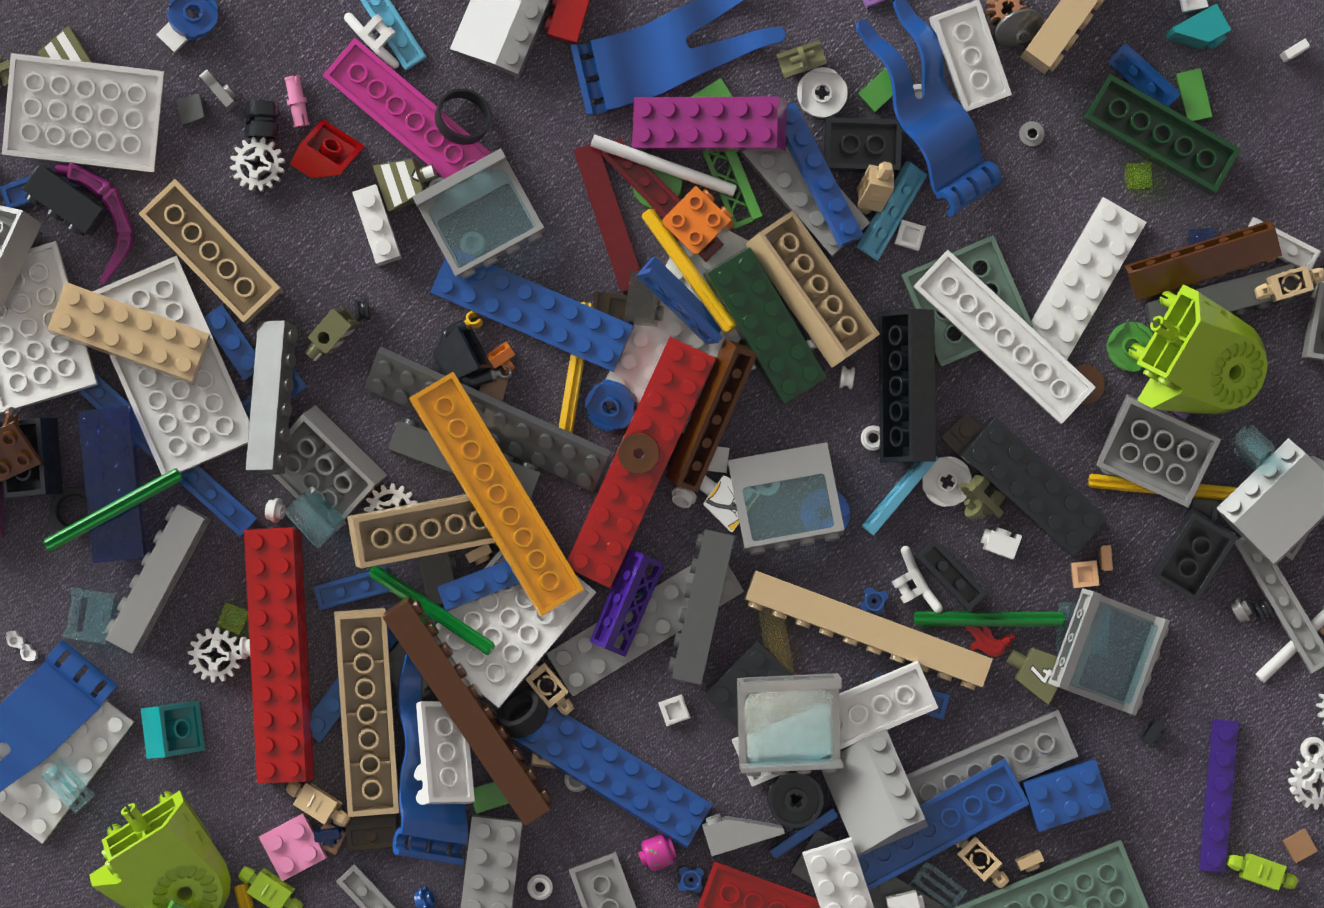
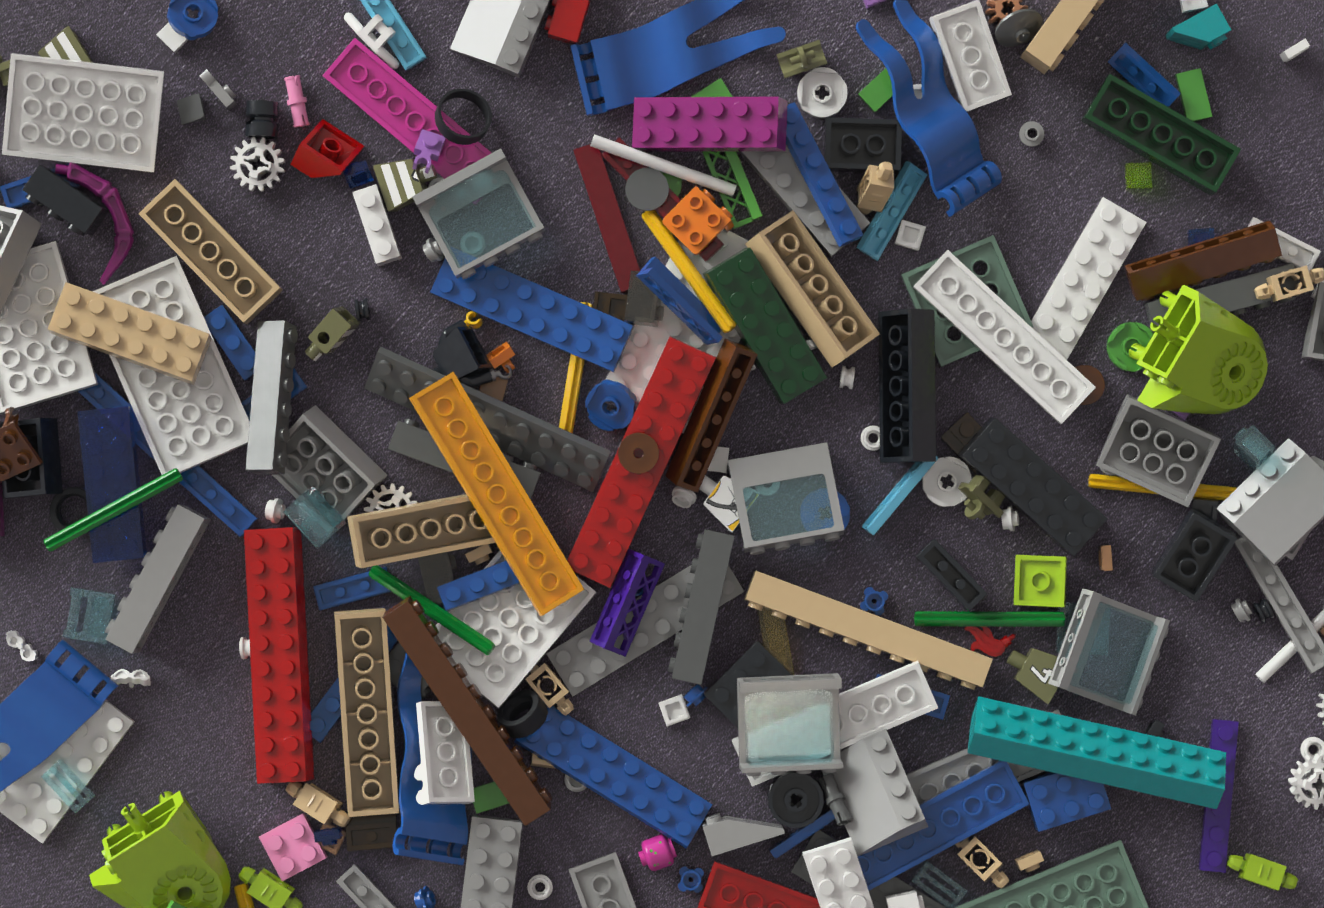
(136, 677): none -> white piece
(172, 729): teal slope -> none
(216, 642): white gear -> none
(233, 618): clear neon green plate -> none
(358, 174): none -> clear blue plate
(428, 148): none -> medium lavender plate
(433, 250): none -> light grey plate
(647, 189): none -> dark grey piece
(695, 695): none -> blue plate
(835, 799): none -> dark grey pin
(915, 574): white piece -> none
(1000, 542): white brick -> none
(1010, 519): none -> white plate
(1040, 580): none -> lime plate
(1084, 574): light nougat plate -> none
(1097, 752): none -> teal brick
(1299, 845): medium nougat tile -> none

